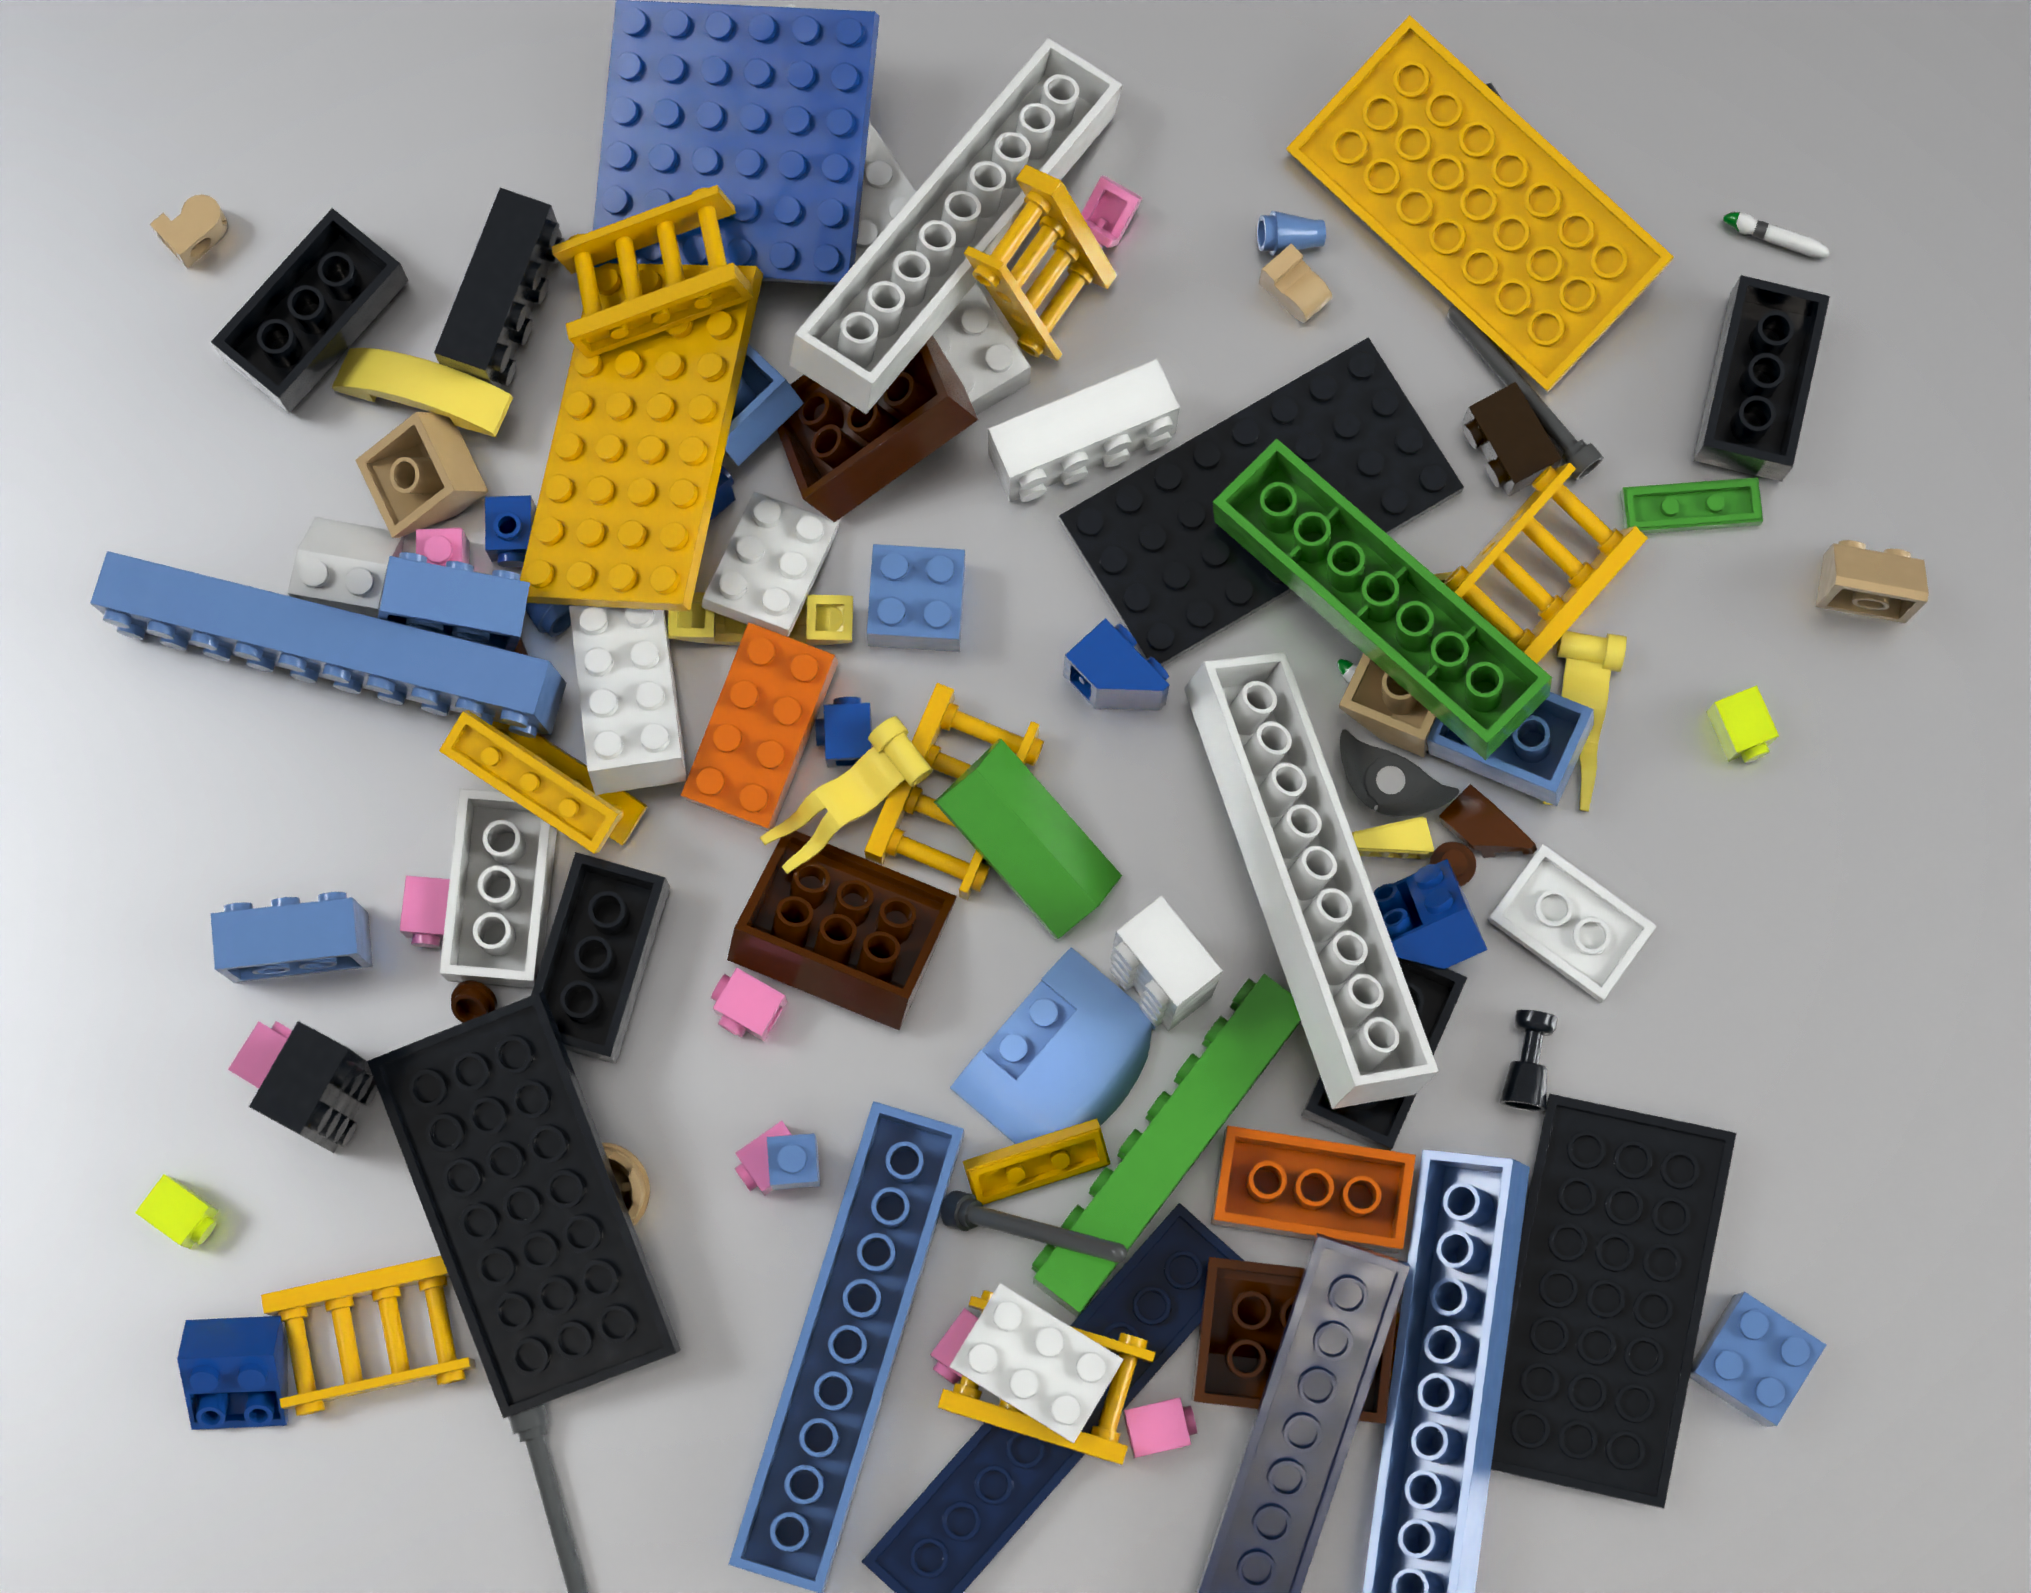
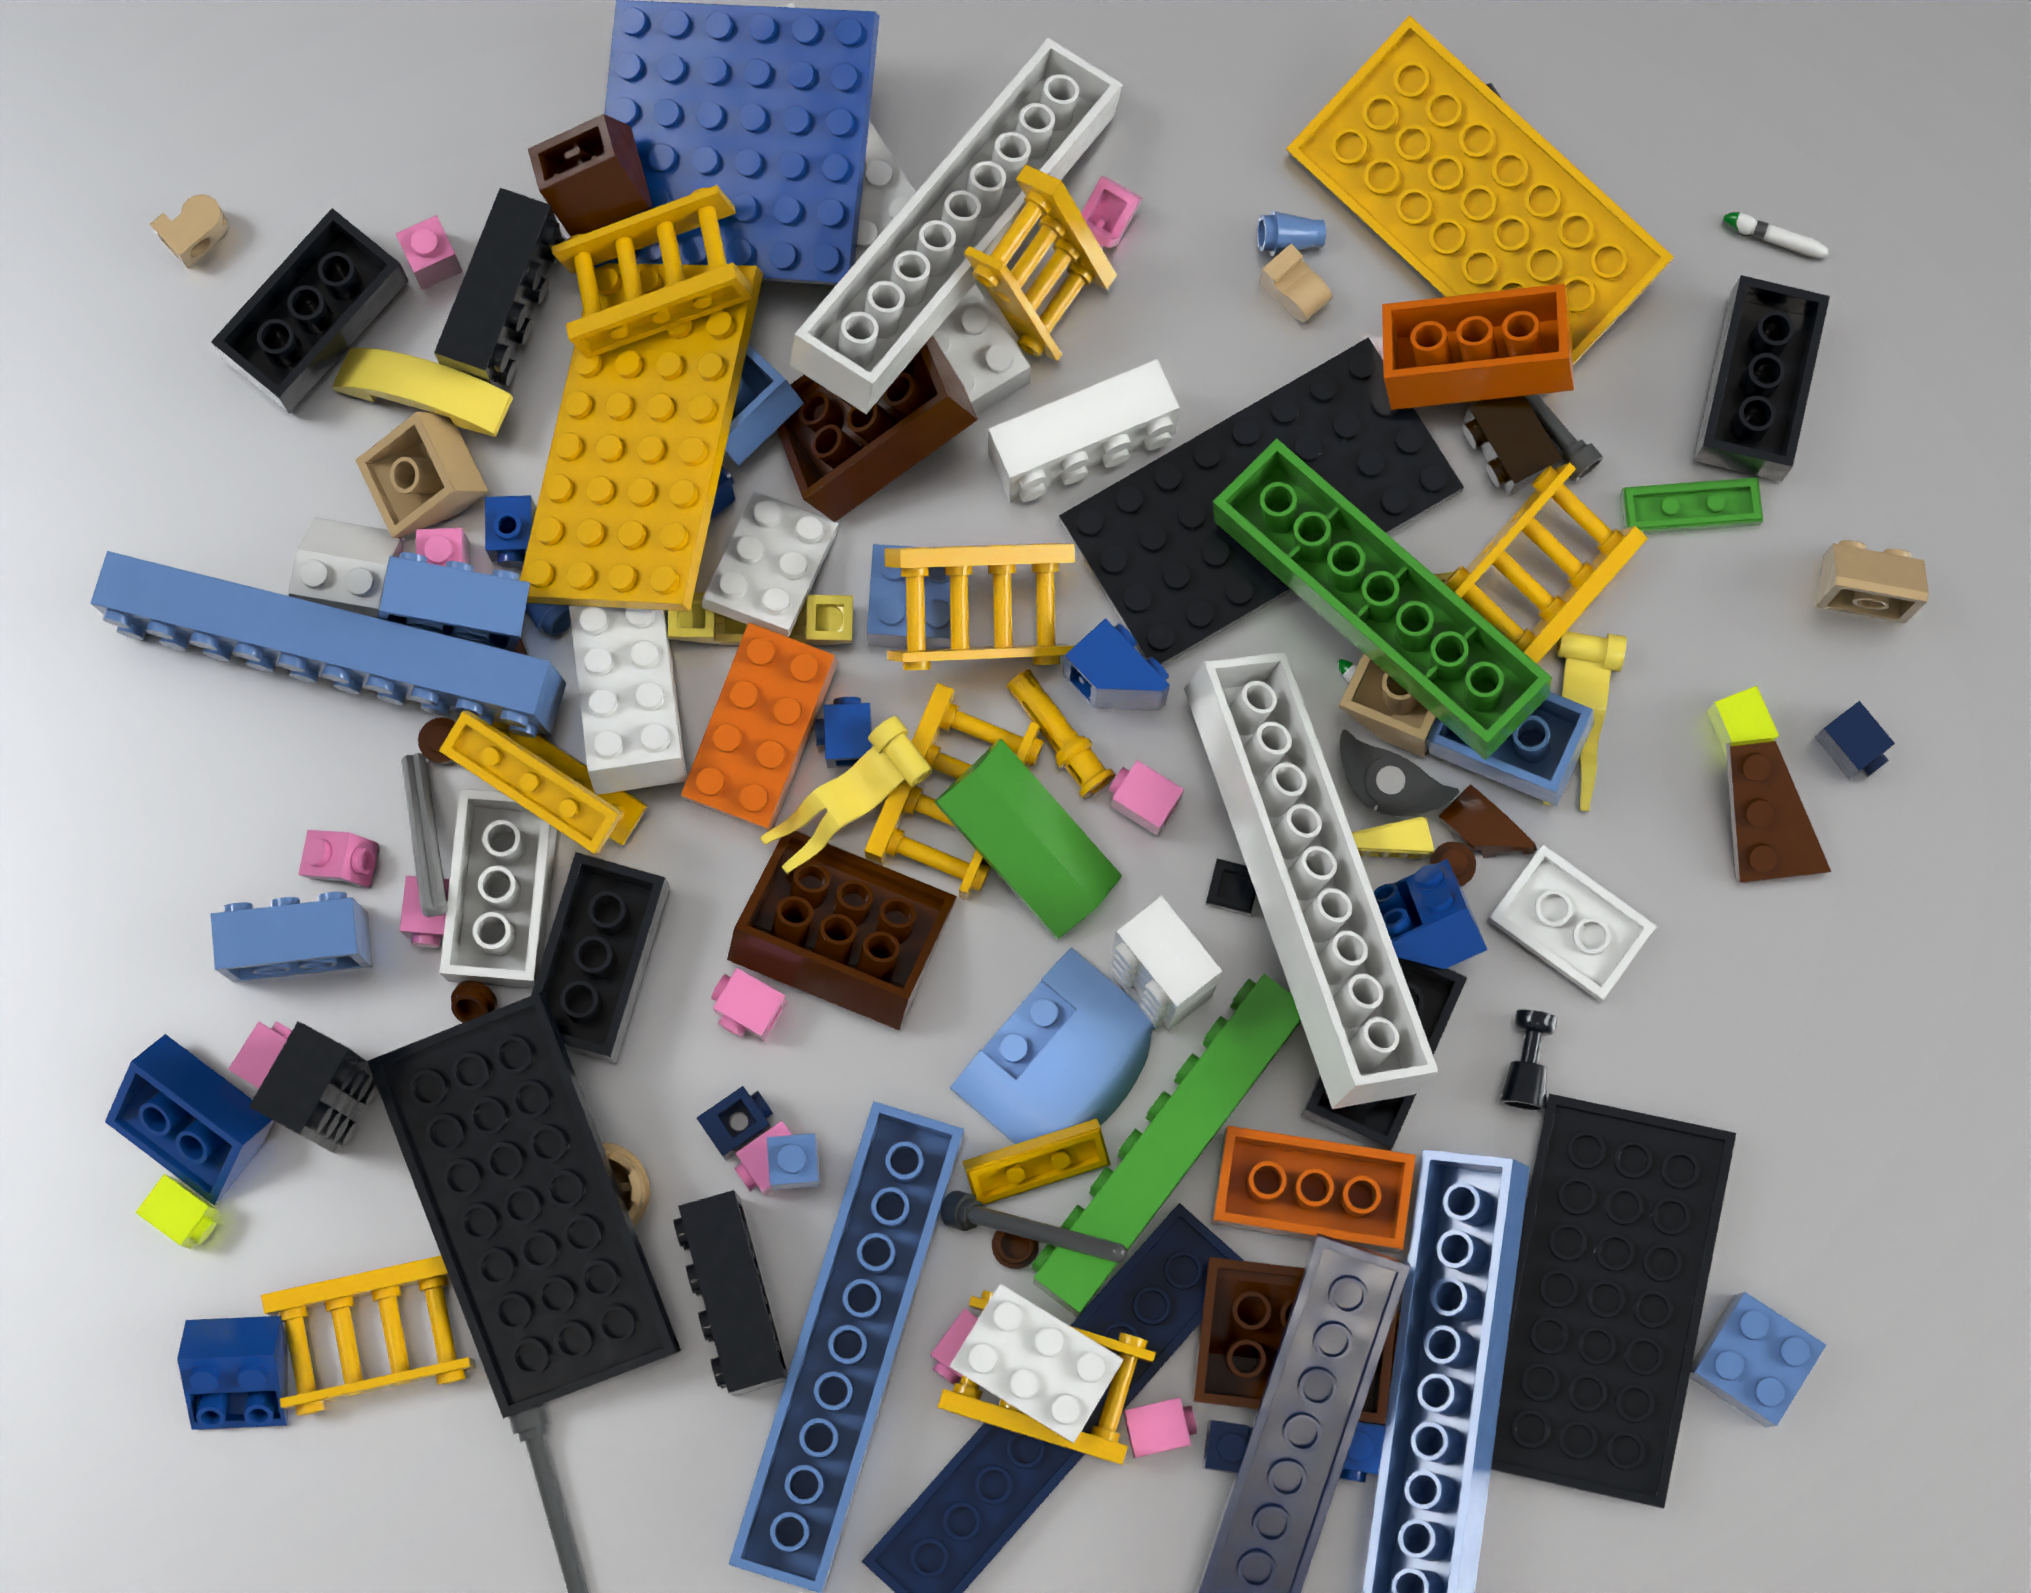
(188, 1118): none -> blue slope
(338, 857): none -> bright pink bracket
(424, 835): none -> light grey axle
(429, 252): none -> bright pink brick
(432, 737): none -> reddish brown plate
(591, 175): none -> reddish brown slope
(718, 1118): none -> dark blue brick
(732, 1292): none -> black brick
(958, 565): none -> yellow fence
(1013, 1251): none -> reddish brown plate
(1071, 750): none -> yellow pin
(1145, 796): none -> bright pink brick
(1224, 1446): none -> dark blue brick
(1231, 888): none -> black tile
(1364, 1452): none -> blue brick
(1477, 347): none -> orange brick
(1768, 816): none -> reddish brown wing
(1855, 742): none -> dark blue brick

